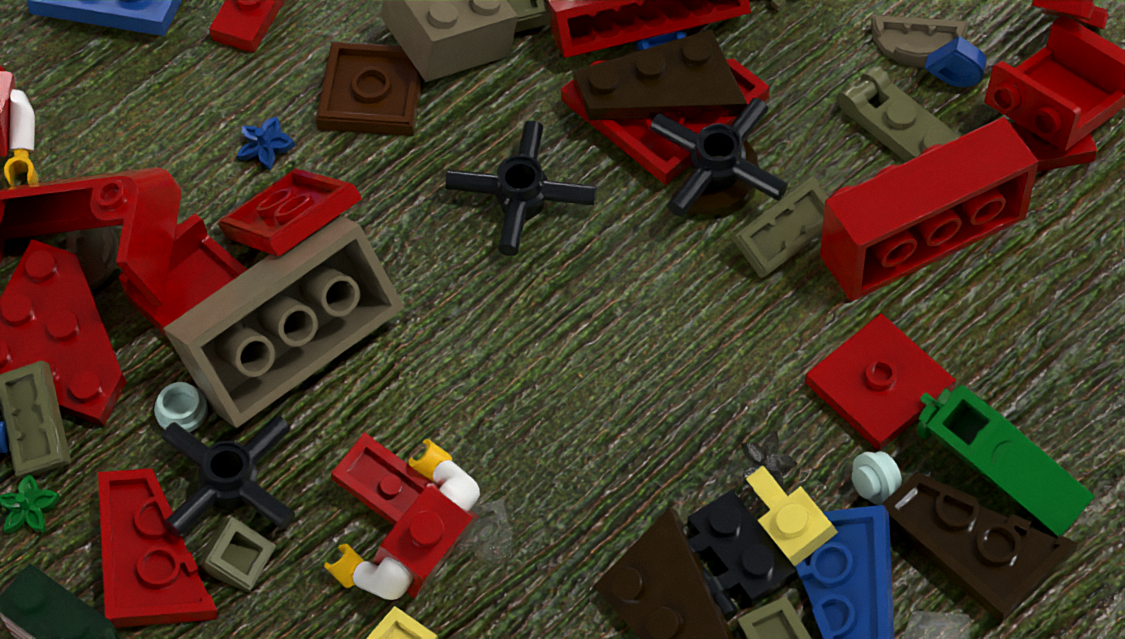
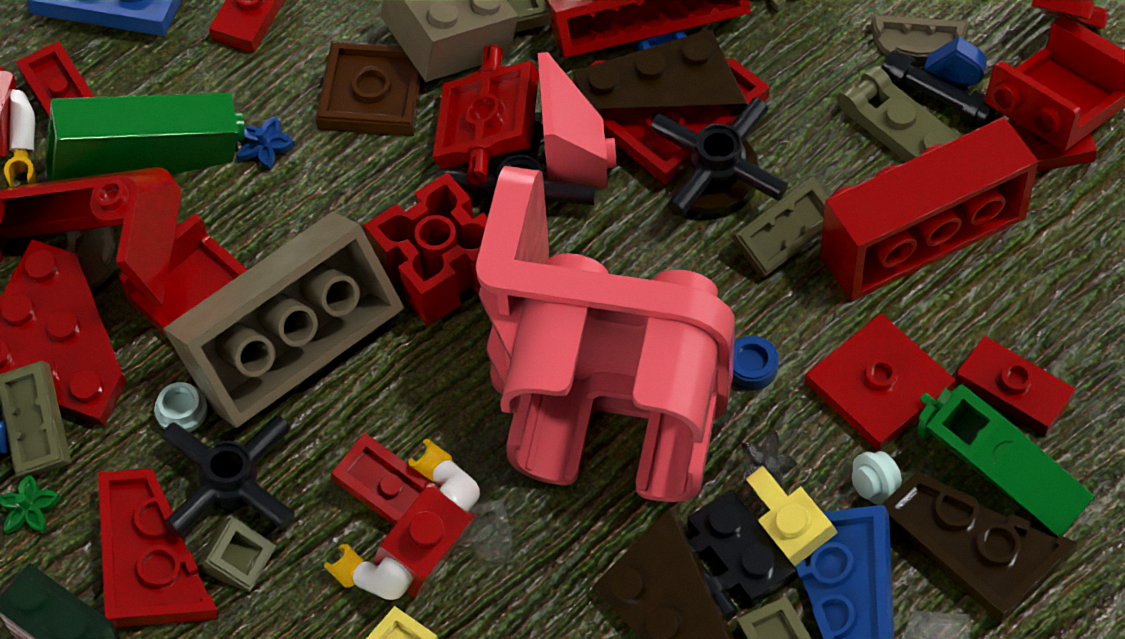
(52, 76): none -> red plate
(140, 133): none -> green slope
(288, 211): red tile -> none
(430, 247): none -> red brick
(486, 115): none -> red plate
(572, 130): none -> coral slope
(598, 341): none -> coral piece
(754, 363): none -> blue tile
(903, 71): none -> black bar
(1015, 385): none -> red plate

